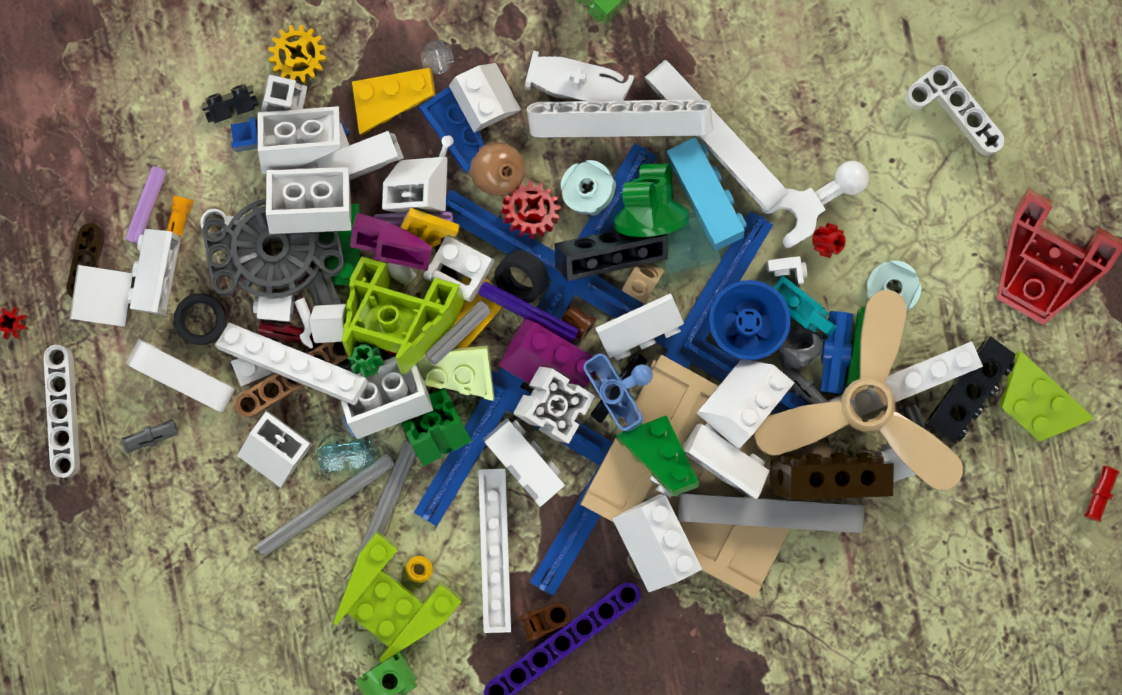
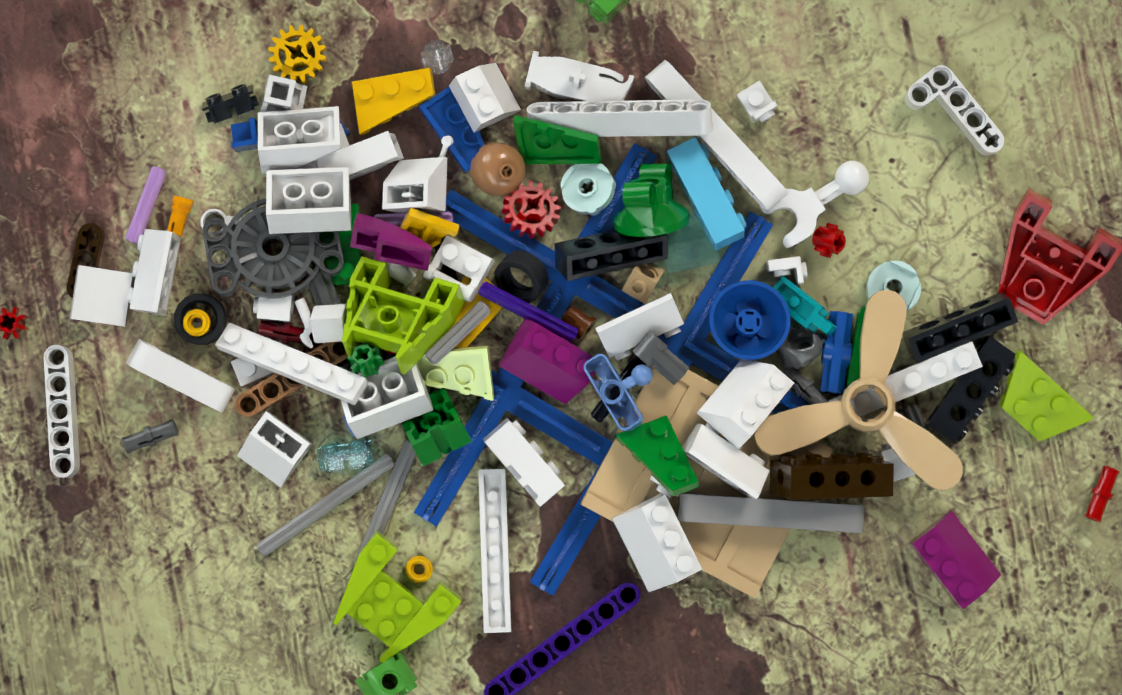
(188, 322): none -> yellow plate
(542, 620): reddish brown piece -> none
(554, 144): none -> green wing
(554, 404): white brick -> none
(656, 355): none -> dark grey piece
(757, 103): none -> white bracket
(955, 560): none -> magenta slope
(960, 327): none -> black brick

